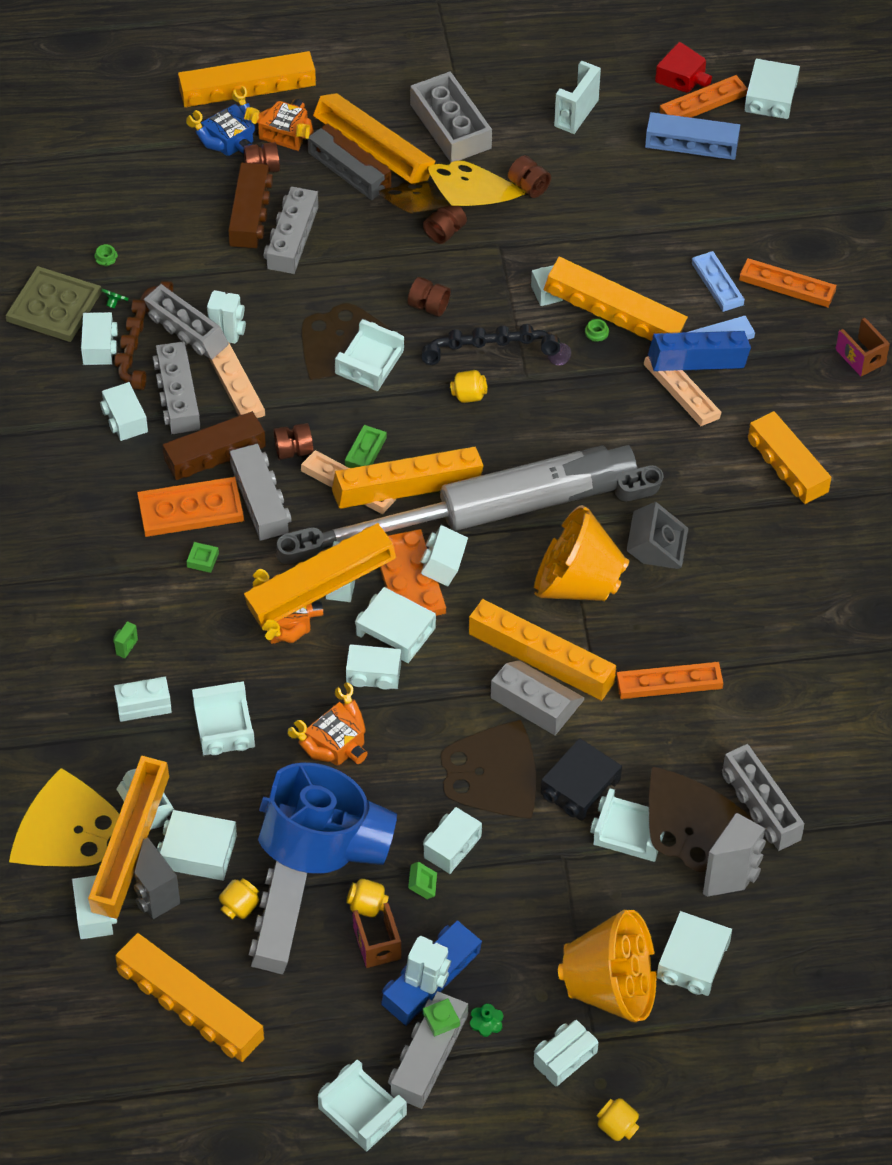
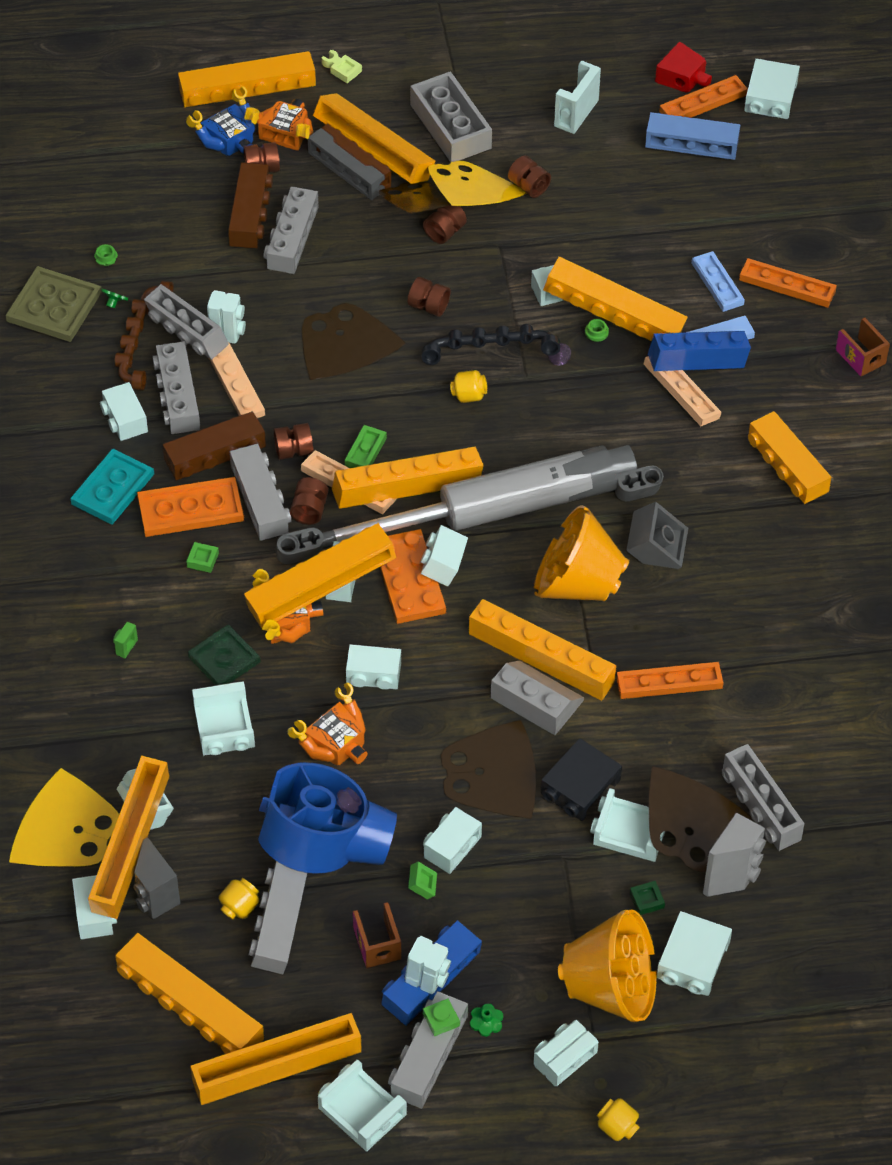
(98, 338): light aqua brick -> none
(112, 486): none -> teal plate
(142, 699): light aqua brick -> none
(198, 844): light aqua brick -> none
(224, 656): none -> clear green plate
(276, 1058): none -> light orange brick
(309, 501): none -> copper wheel
(343, 68): none -> yellowish green plate
(348, 800): none -> clear purple plate
(367, 897): yellow head -> none
(370, 355): light aqua panel -> none
(396, 622): light aqua panel -> none
(647, 898): none -> dark green plate

